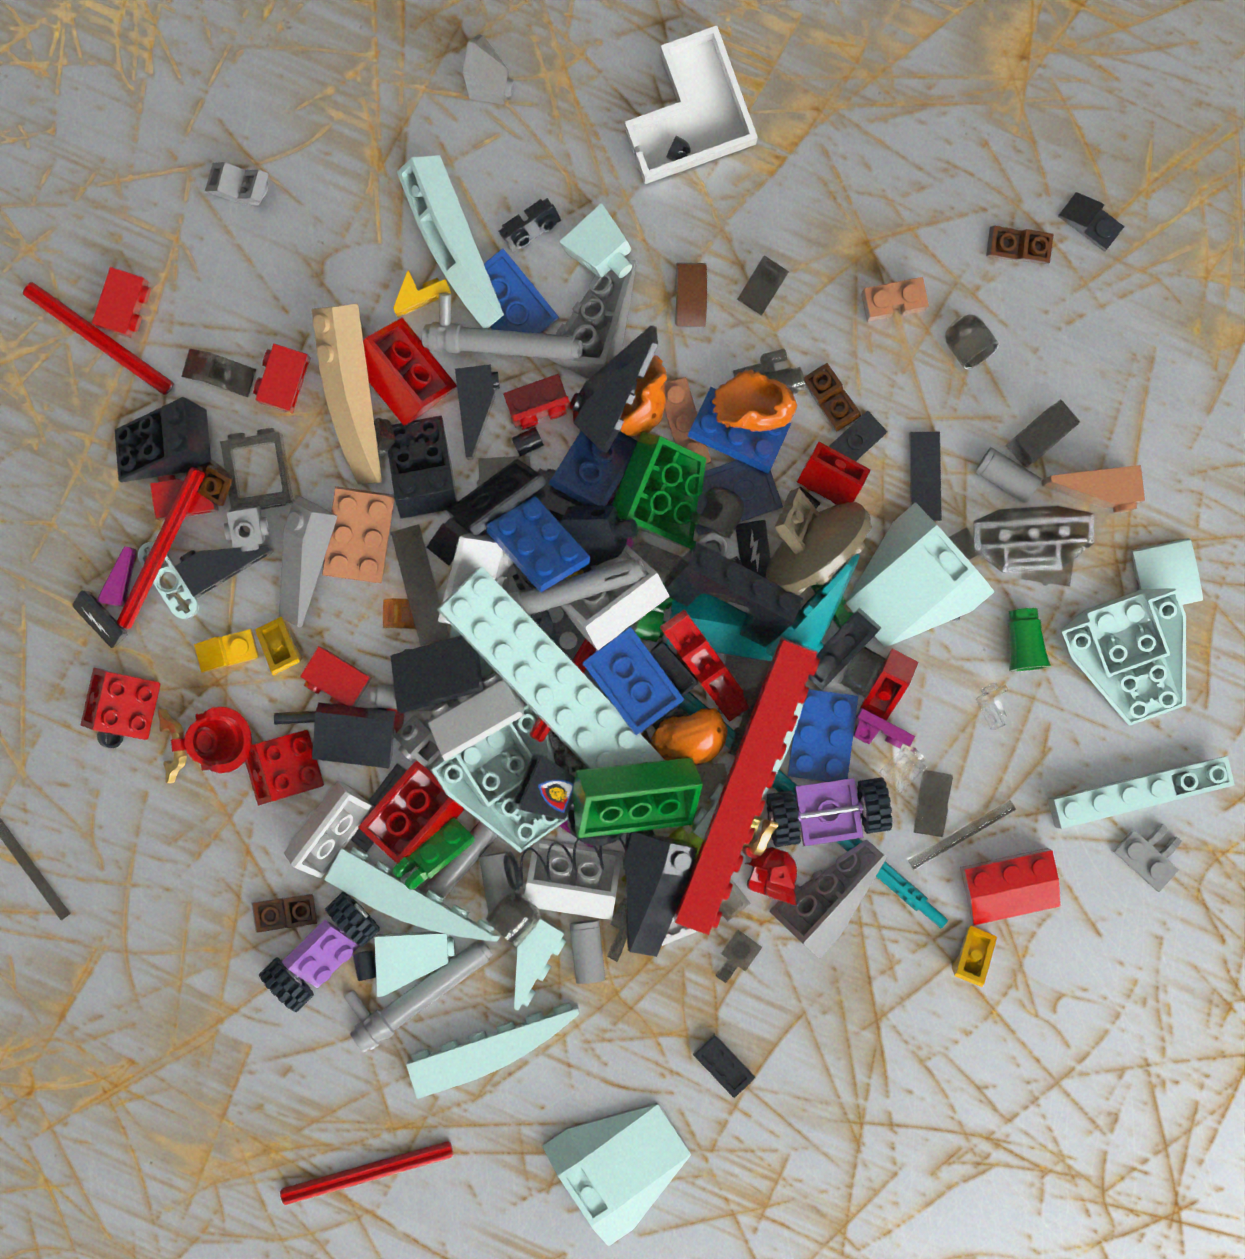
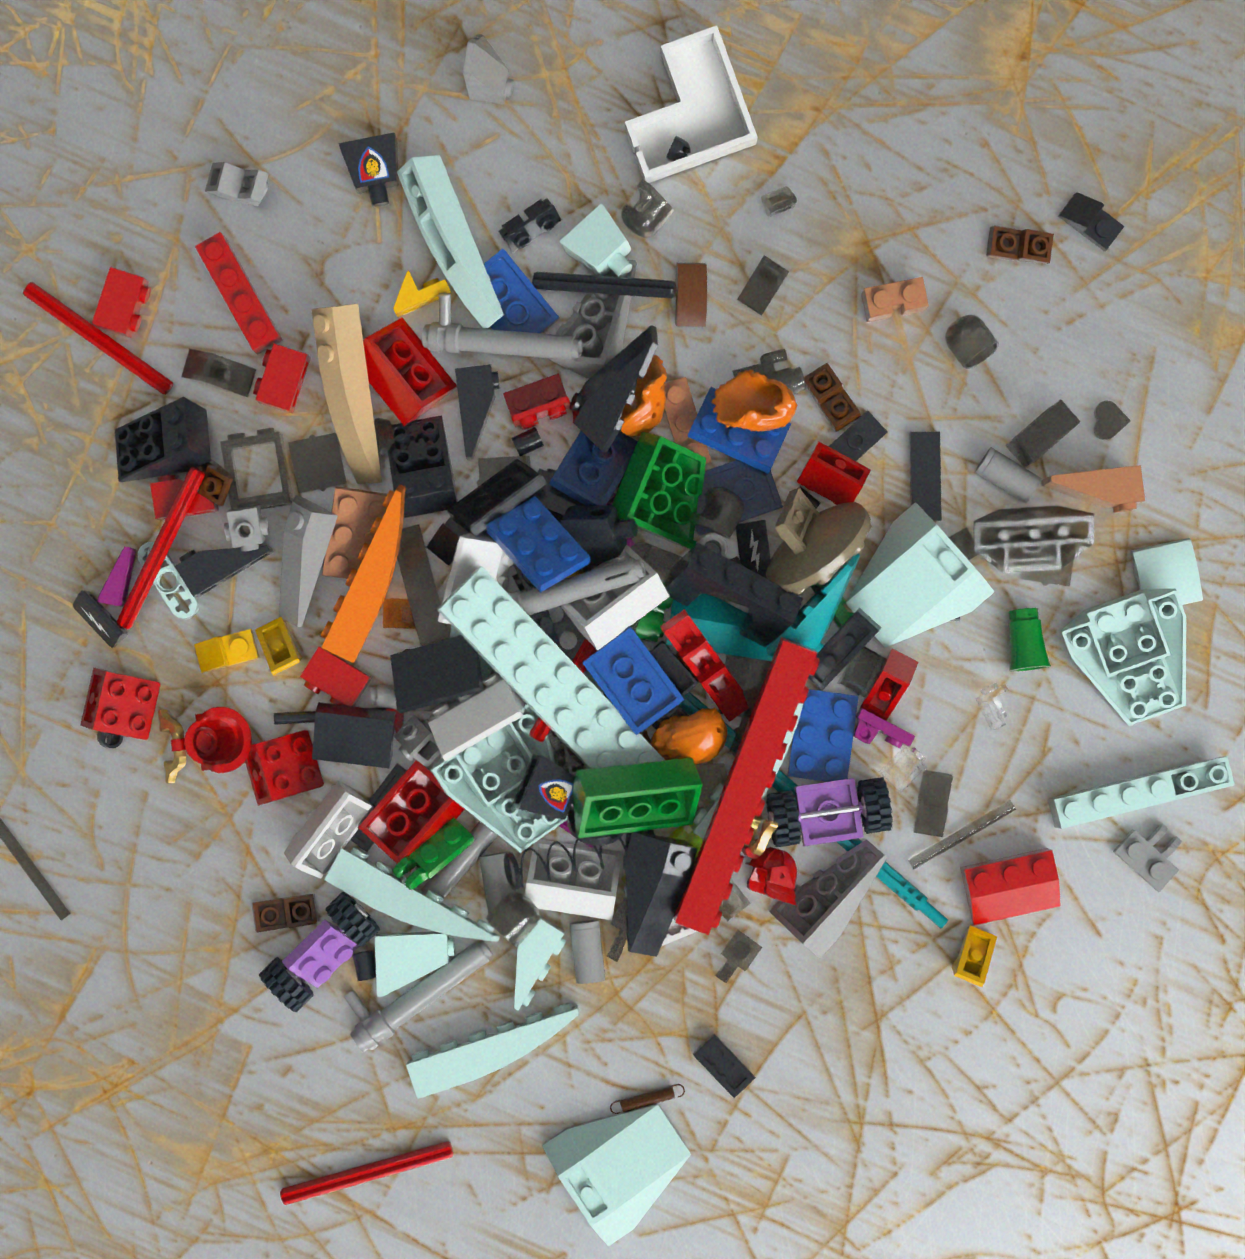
(238, 293): none -> red brick
(317, 463): none -> clear smoke piece
(369, 584): none -> orange slope
(373, 165): none -> black torso
(604, 285): none -> black axle
(647, 1099): none -> reddish brown piece
(648, 213): none -> clear smoke helmet
(778, 201): none -> clear smoke slope
(1109, 420): none -> clear smoke tile

